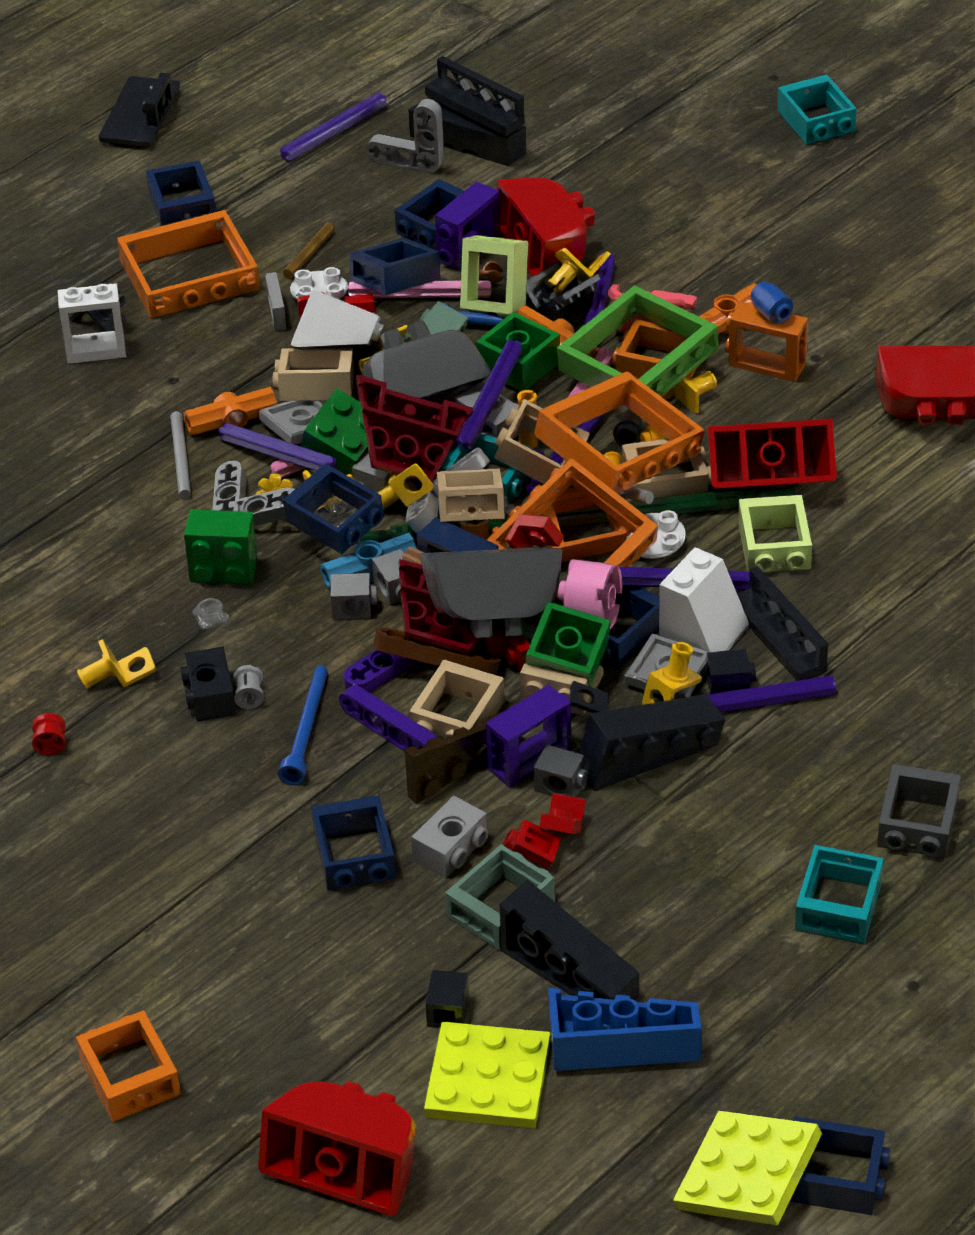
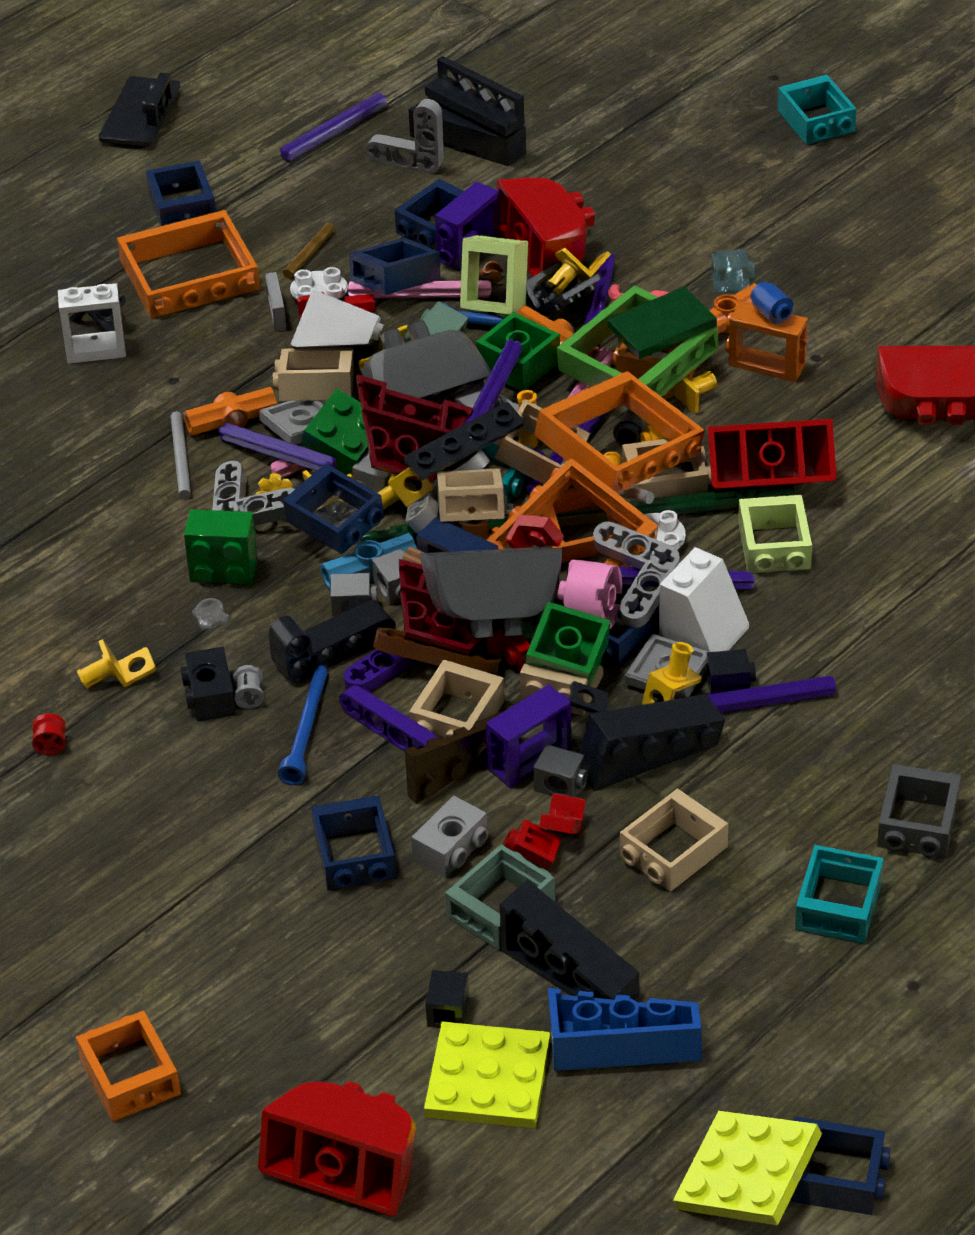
(327, 643): none -> black beam
(463, 441): none -> black bracket
(649, 564): none -> light grey beam
(662, 322): none -> dark green tile
(689, 816): none -> tan window
(731, 270): none -> clear light blue brick
(783, 628): black fence -> none

